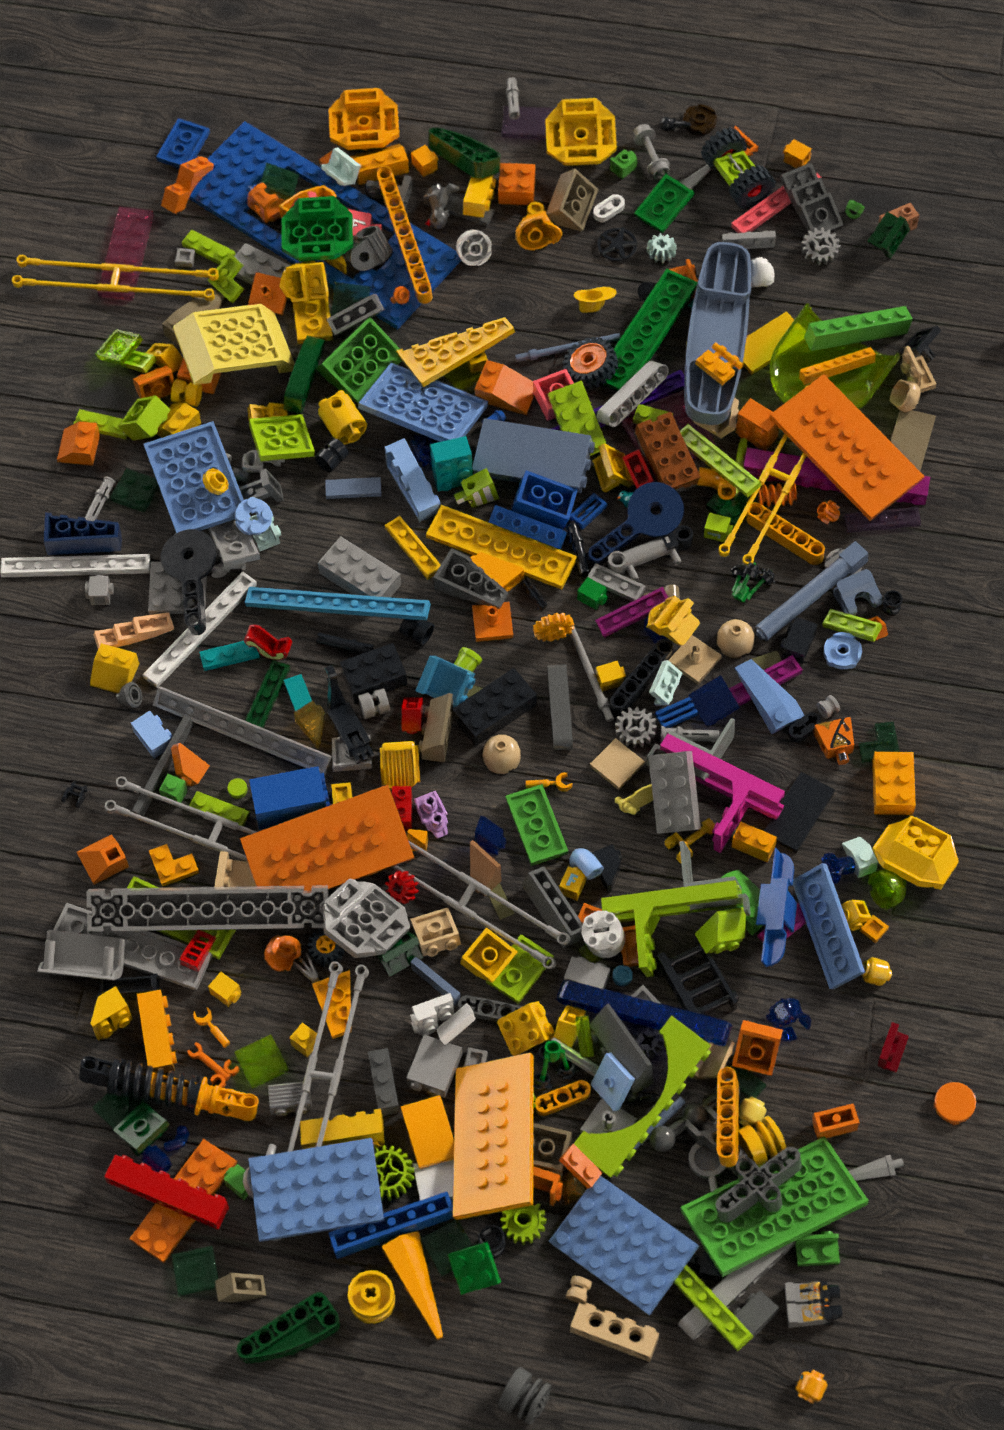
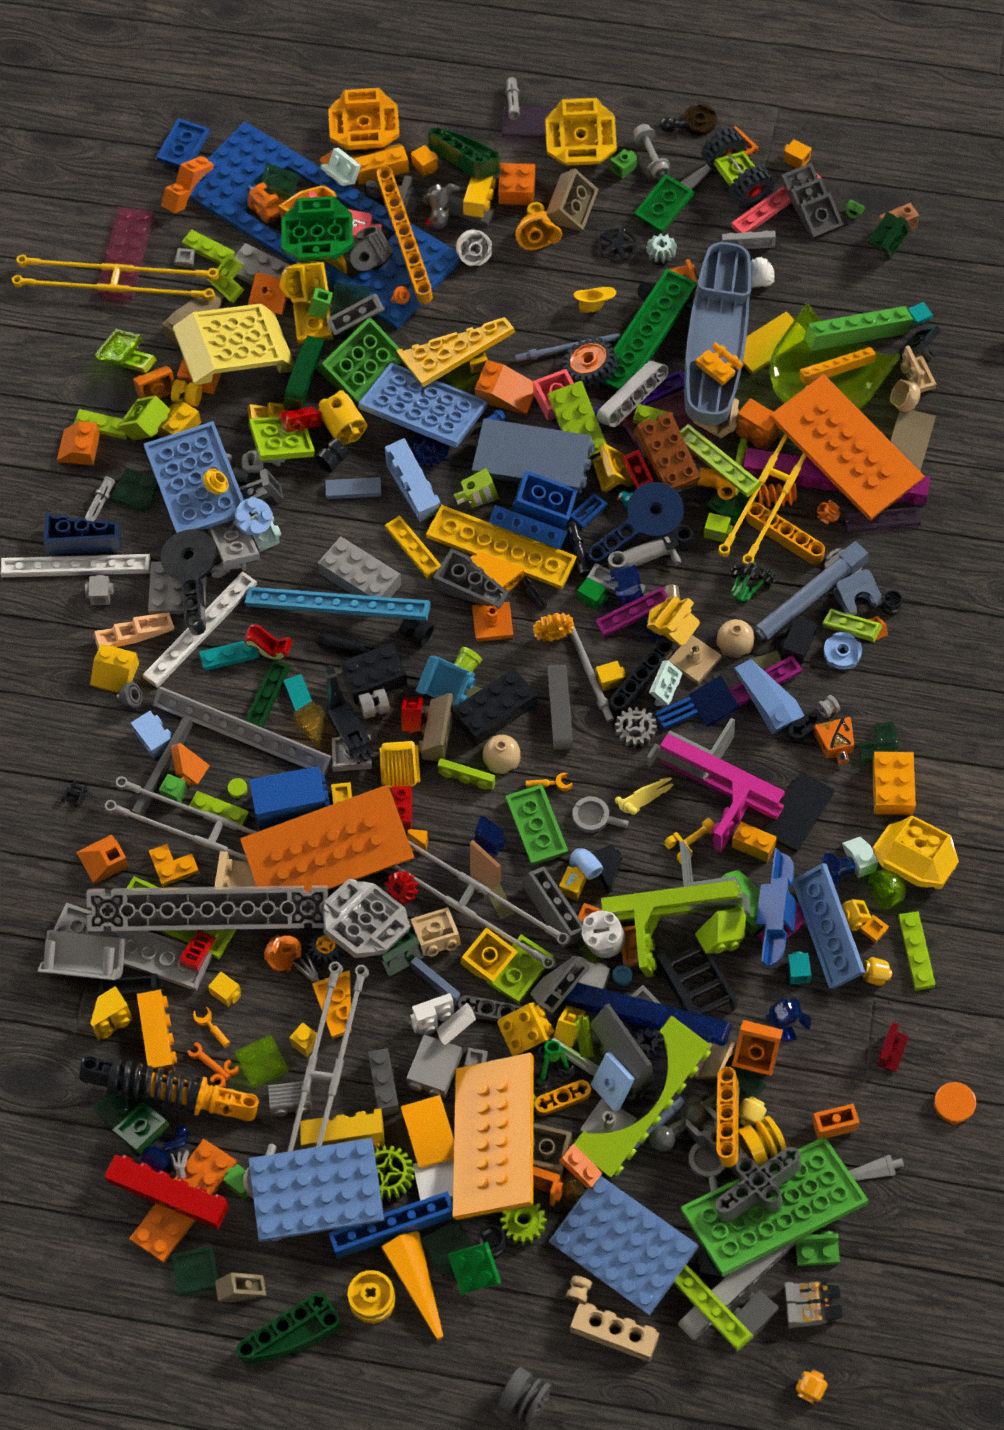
(166, 355): yellow arch -> none
(179, 1165): none -> light grey piece
(300, 419): none -> red bracket
(320, 303): none -> bright green brick
(432, 813): lavender connector -> none
(451, 463): teal brick -> none
(466, 774): none -> lime plate
(559, 983): none -> dark grey slope
(592, 815): none -> light grey piece
(608, 209): white plate -> none
(617, 763): tan tile -> none
(628, 583): none -> clear blue cylinder
(674, 792): light grey brick -> none
(693, 735): light grey pin -> none
(798, 968): none -> teal brick
(820, 246): light grey gear -> none
(916, 951): none -> lime plate
(920, 313): none -> teal tile

